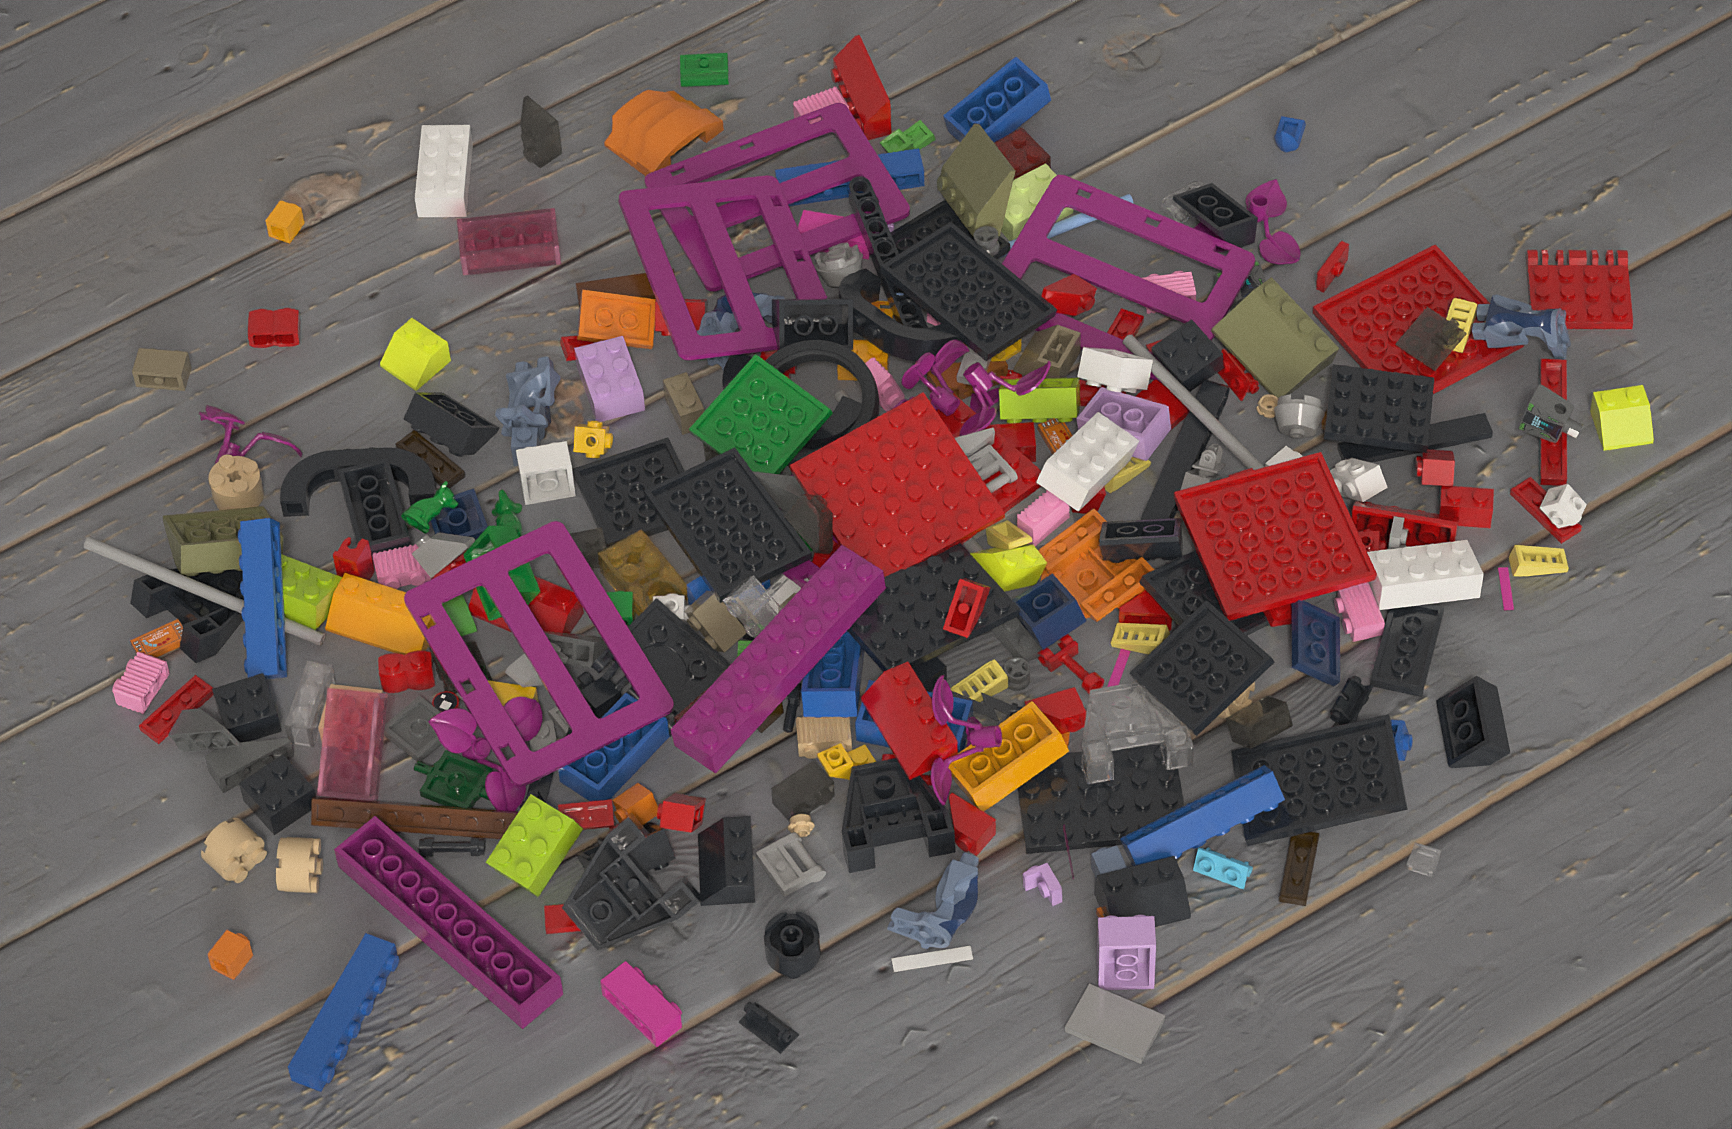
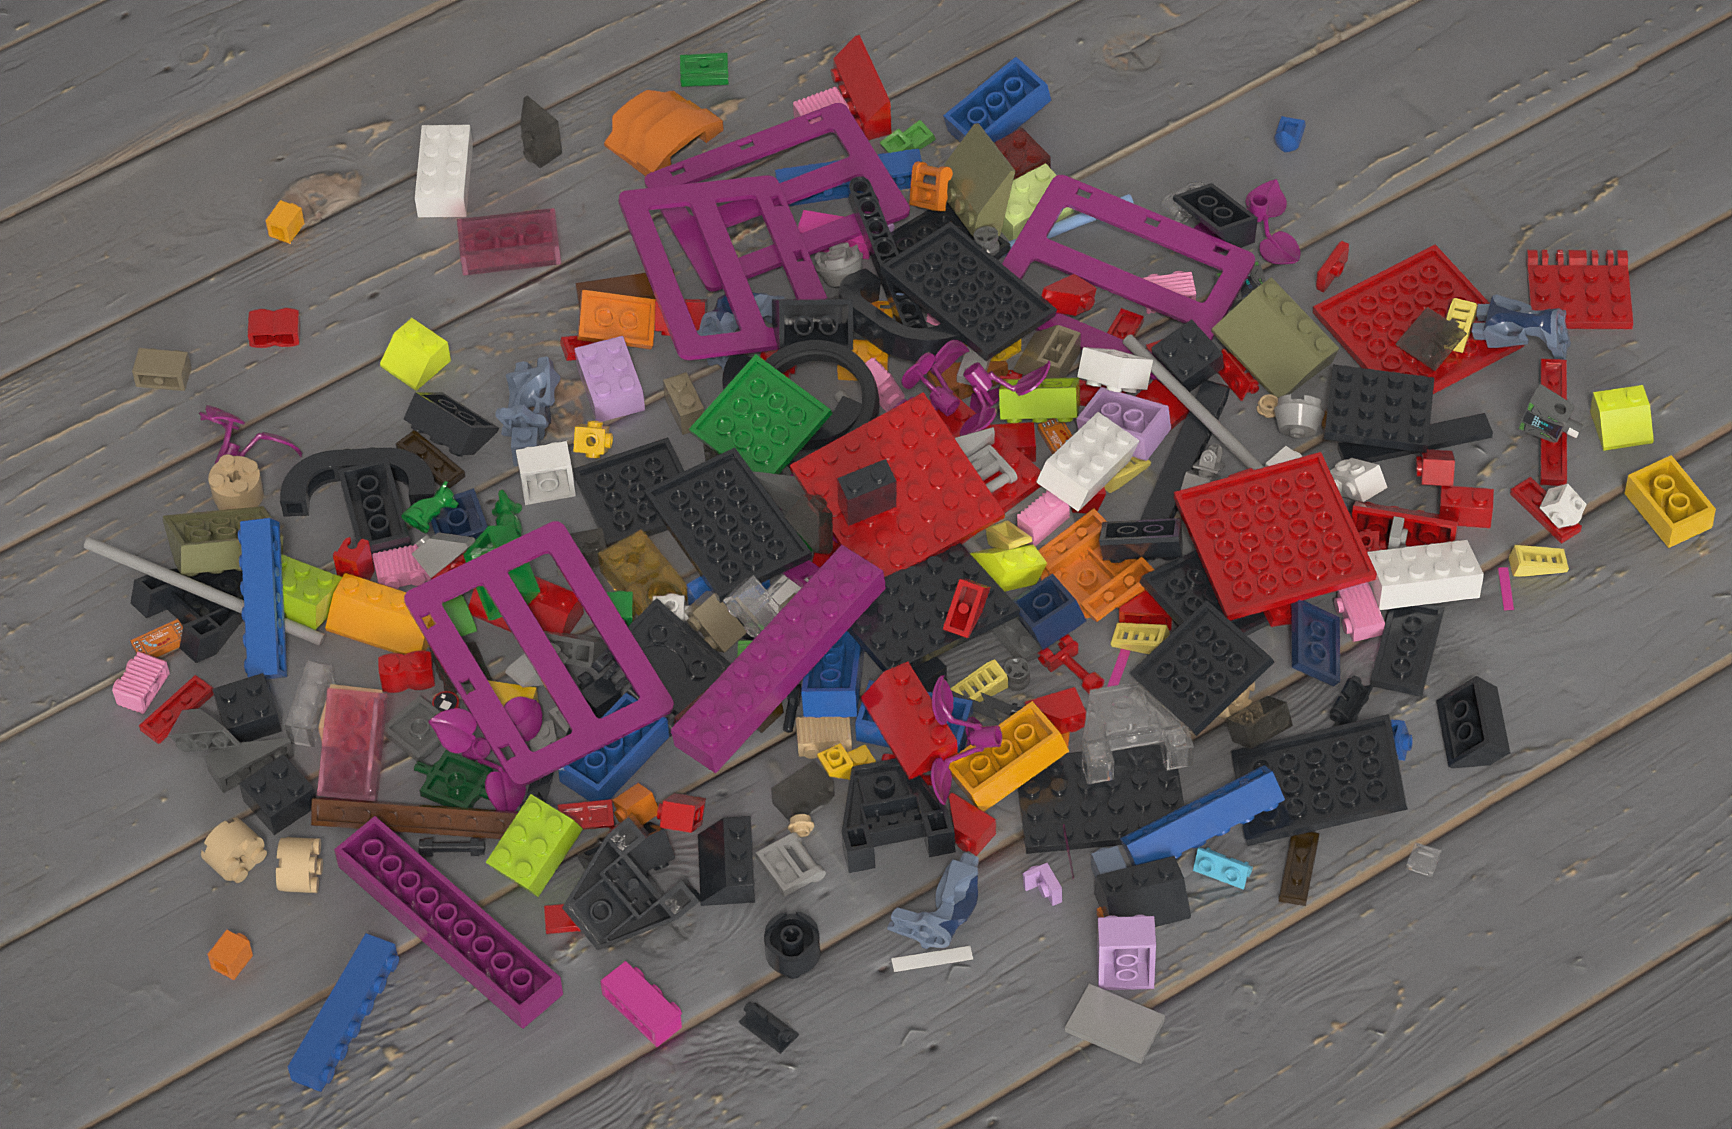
(867, 492): none -> black brick
(928, 194): none -> orange plate
(1670, 501): none -> yellow brick

